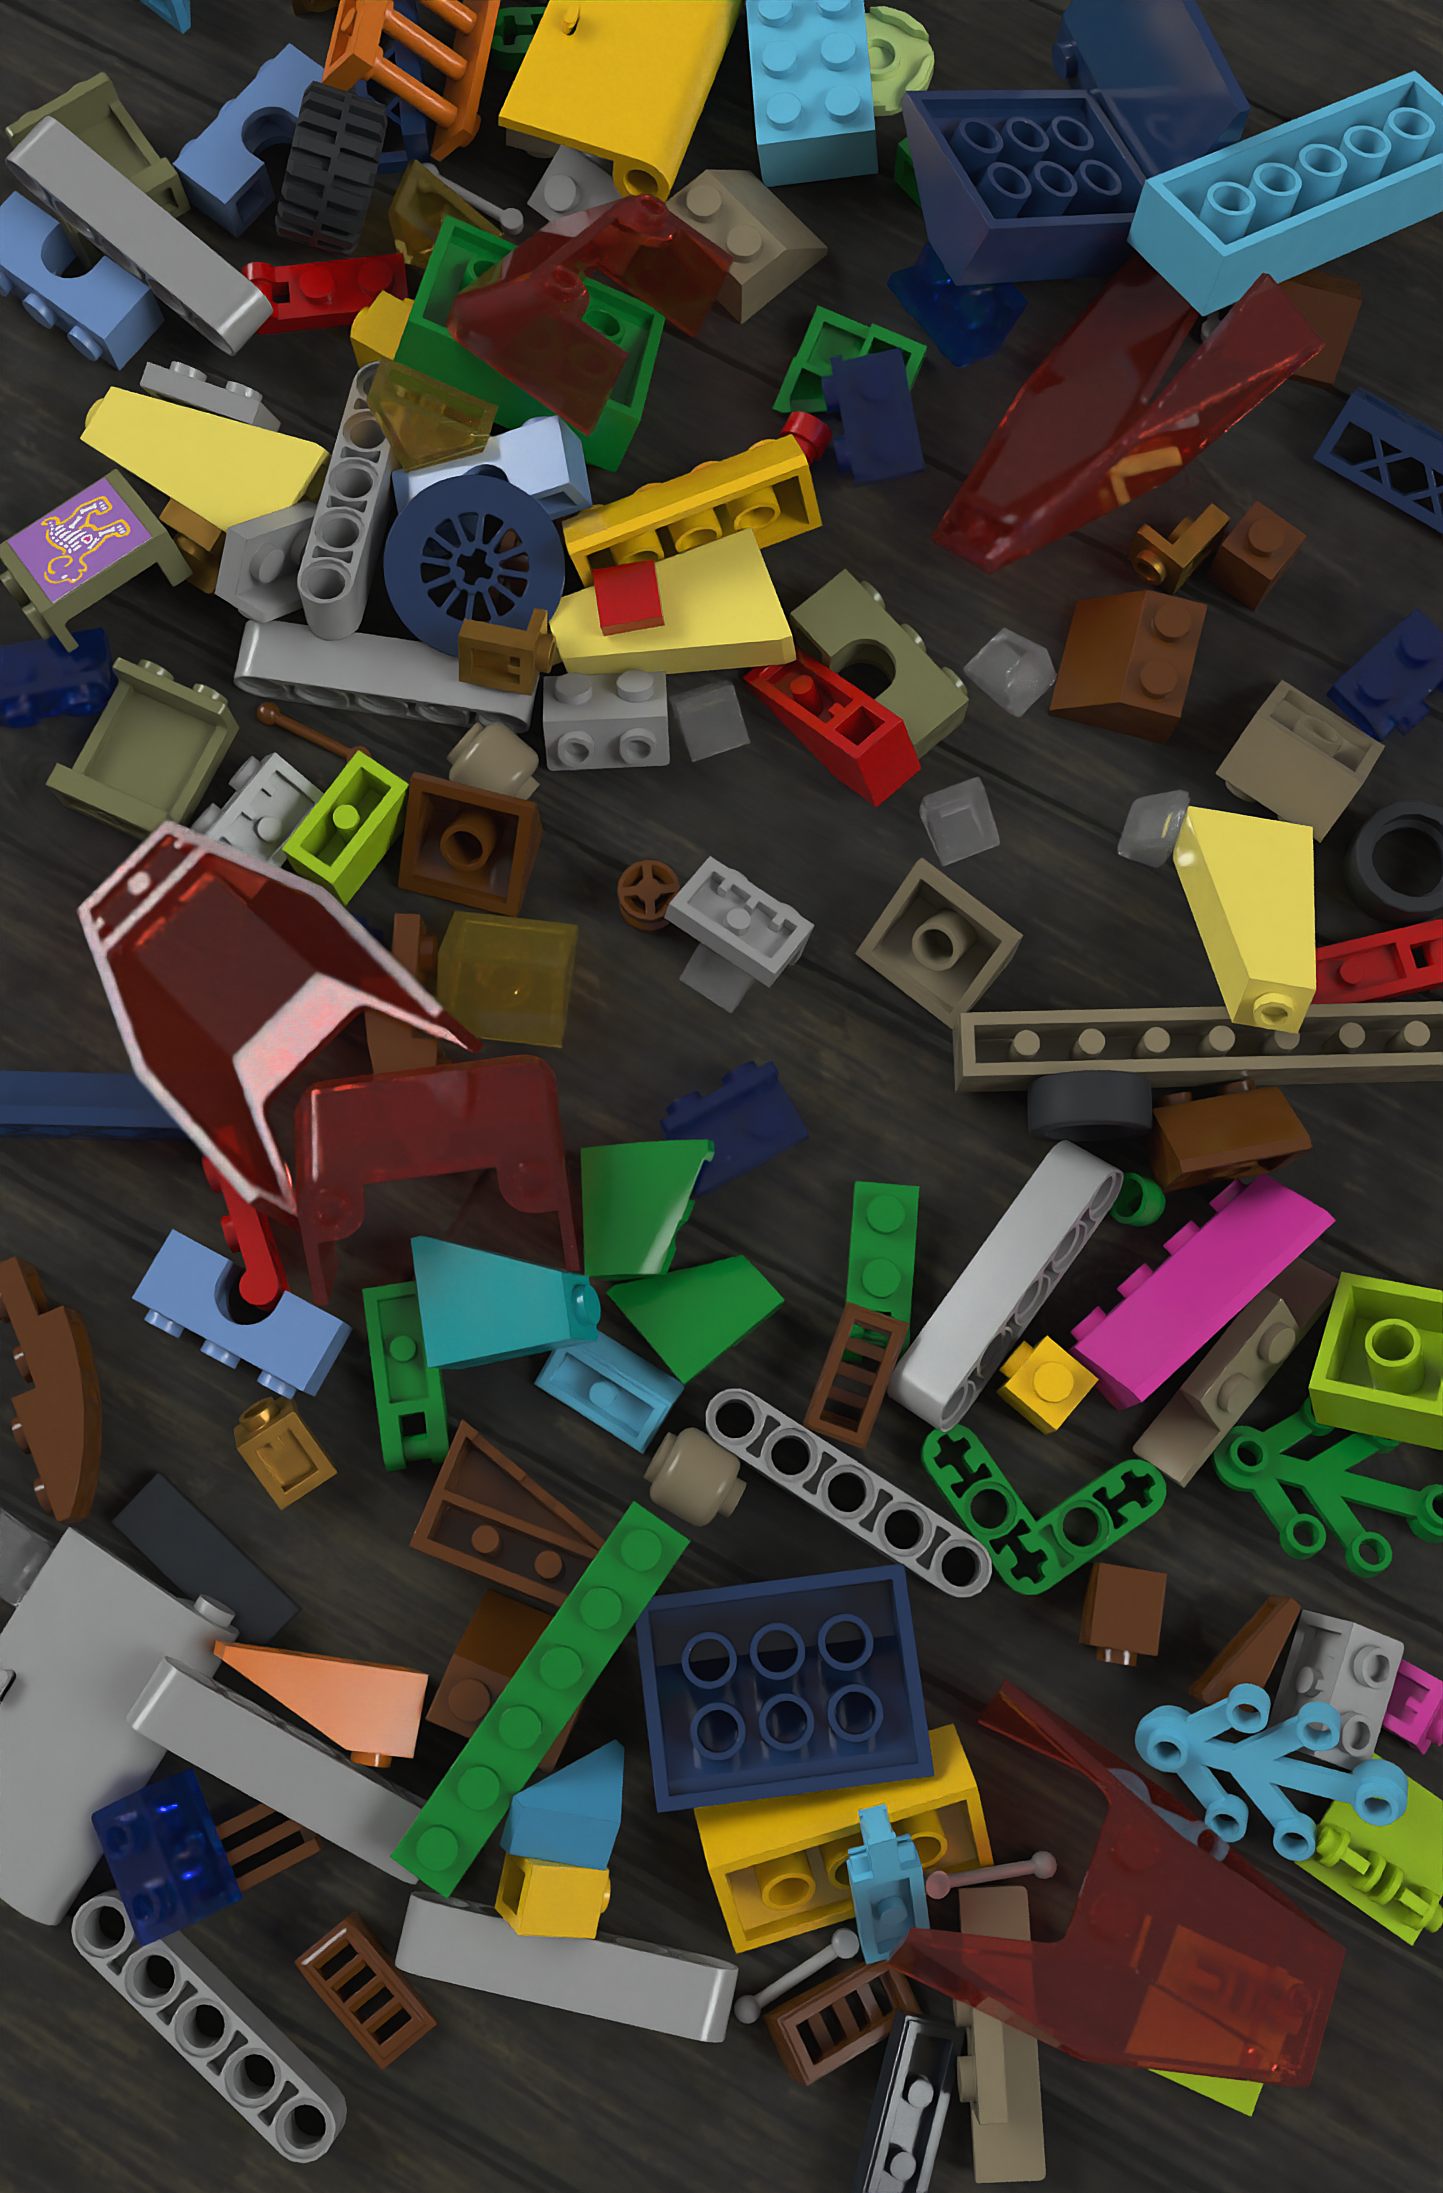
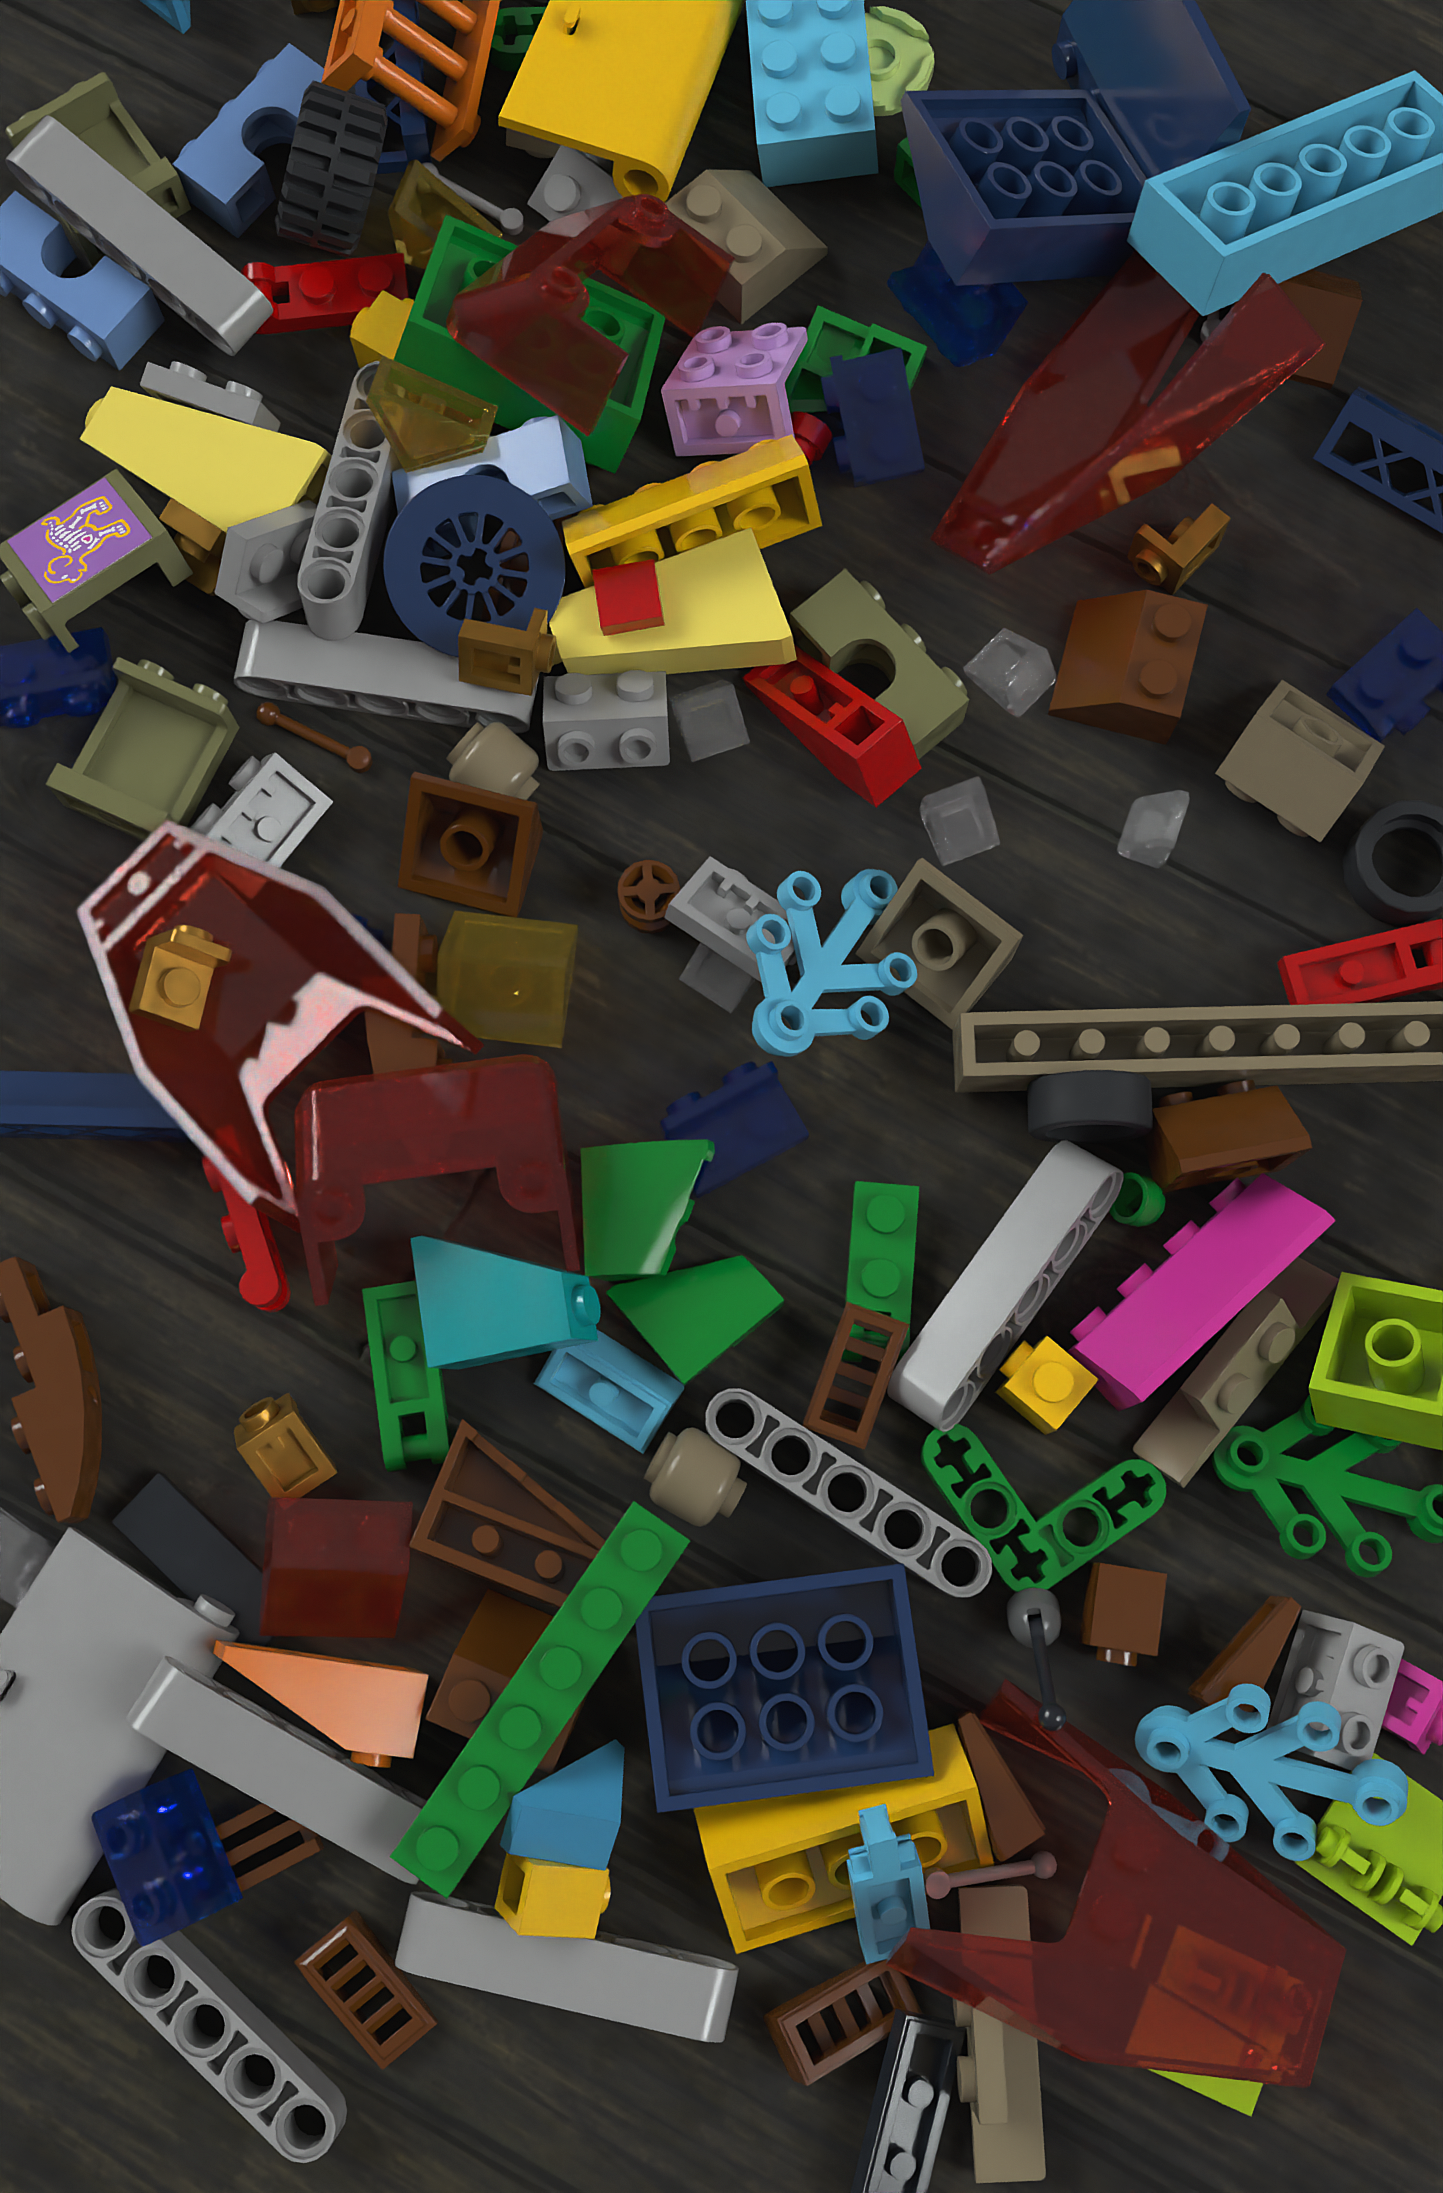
(177, 977): none -> pearl gold bracket
(191, 1290): medium blue arch -> none
(334, 1567): none -> clear red slope
(350, 828): lime brick -> none
(732, 389): none -> lavender bracket
(821, 965): none -> medium azure plant
(843, 1944): light grey hinge -> none
(1006, 1810): none -> reddish brown slope
(1039, 1633): none -> hinge
(1254, 911): light yellow slope -> none
(1255, 555): reddish brown brick -> none

